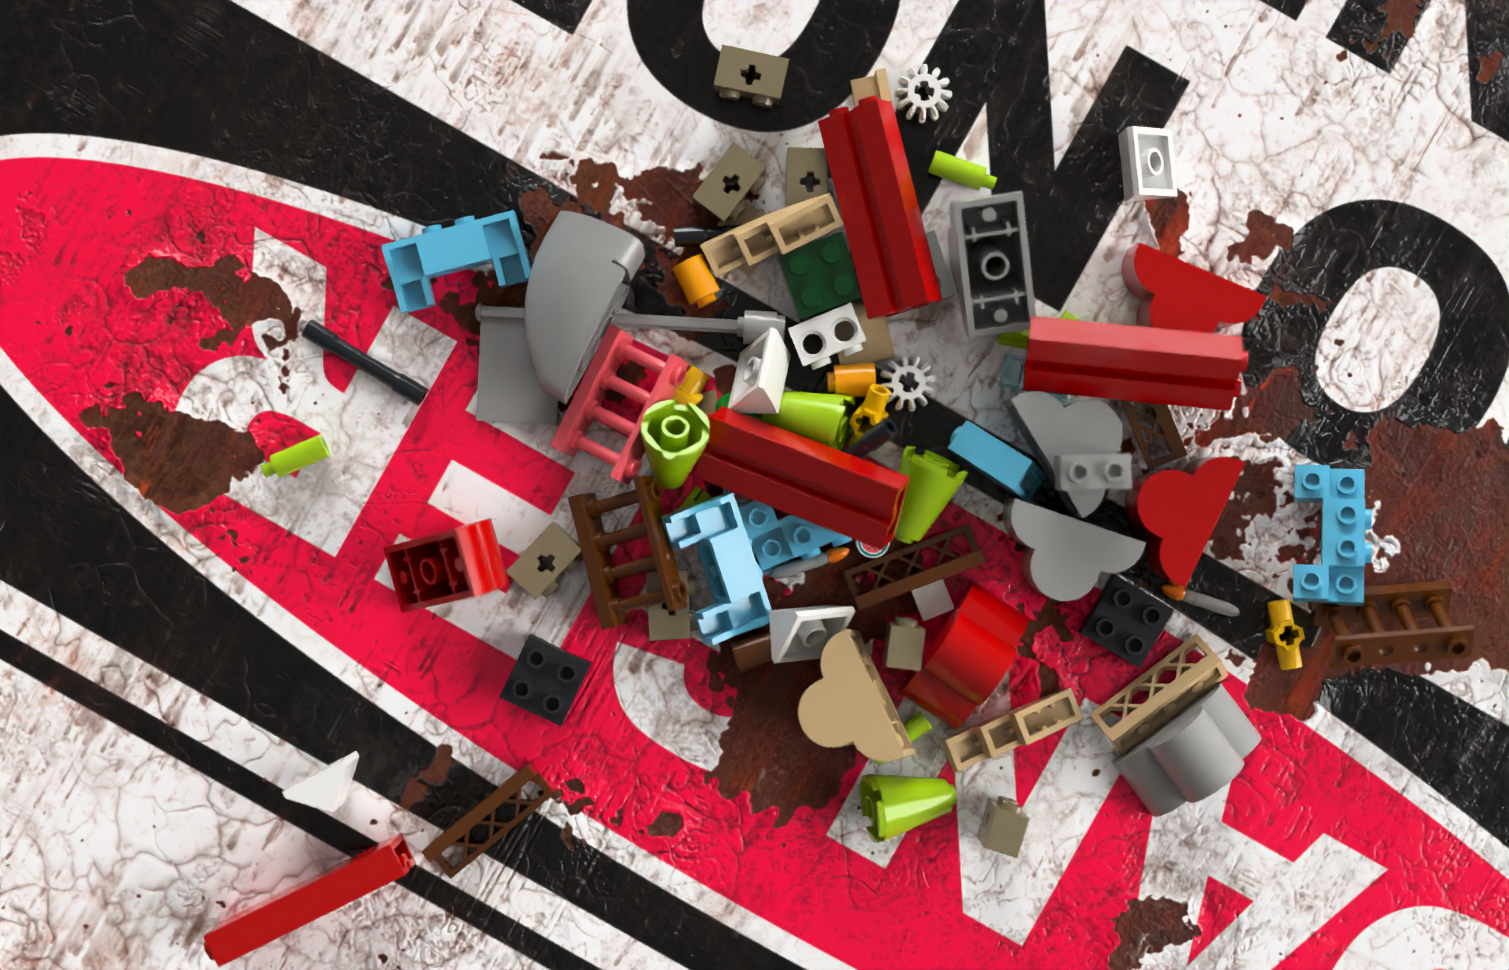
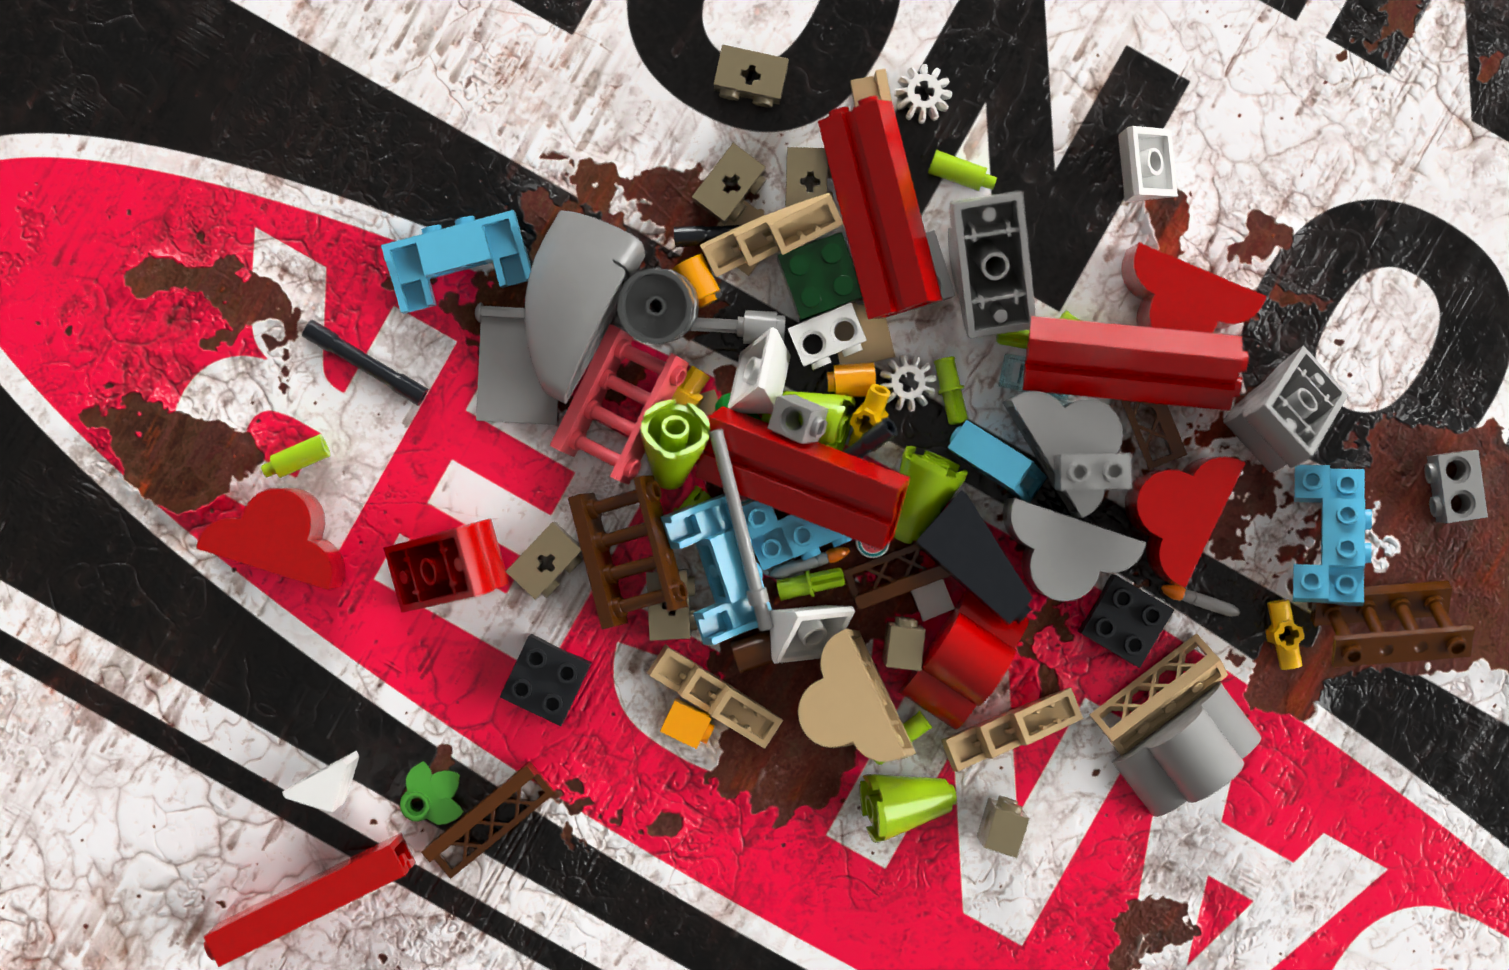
(280, 535): none -> red brick
(434, 791): none -> bright green plate
(678, 306): none -> dark grey wheel
(687, 724): none -> light orange brick
(715, 696): none -> tan slope
(756, 594): none -> light grey bar
(786, 418): none -> light grey brick
(810, 583): none -> lime axle
(951, 390): none -> lime axle
(973, 557): none -> black slope
(1288, 412): none -> light grey brick
(1465, 484): none -> light grey brick

